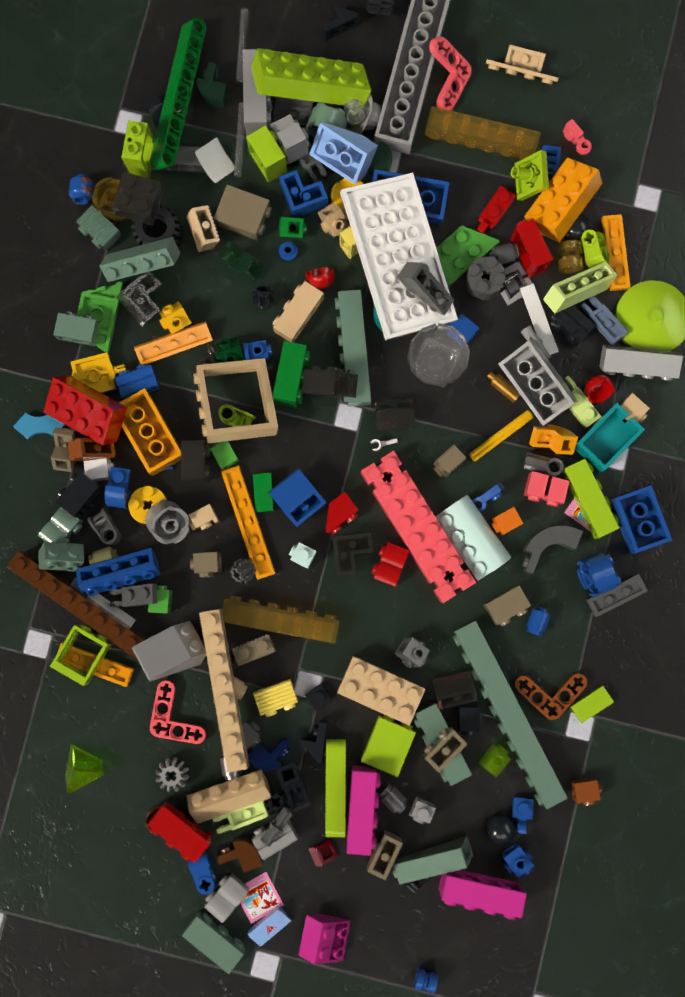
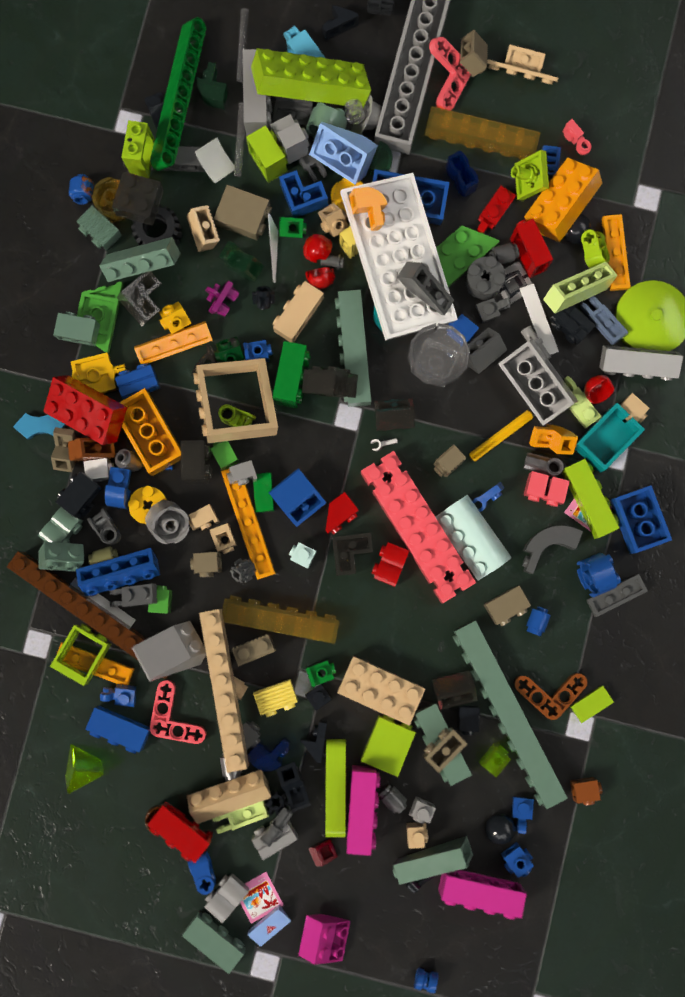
(118, 729): none -> blue brick
(122, 694): none -> blue plate
(128, 460): none -> flat silver brick
(179, 776): light grey gear -> none
(217, 535): none -> tan brick
(226, 291): none -> magenta hips
(242, 473): none -> light grey brick
(244, 850): reddish brown brick -> none
(273, 232): none -> white sticker
(288, 256): blue plate -> none
(301, 43): none -> medium azure brick
(313, 675): none -> green brick
(317, 248): none -> red hair
(334, 261): none -> dark grey pin
(370, 201): none -> light orange brick
(384, 854): dark tan brick -> none
(412, 652): dark grey brick -> none
(416, 835): none -> tan brick
(463, 175): none -> clear blue brick
(473, 53): none -> dark tan brick
(485, 350): none -> dark grey brick
(490, 309): none -> dark grey plate
(504, 386): pearl gold cylinder -> none
(506, 521): orange brick -> none
(570, 253): clear yellow wheel -> none

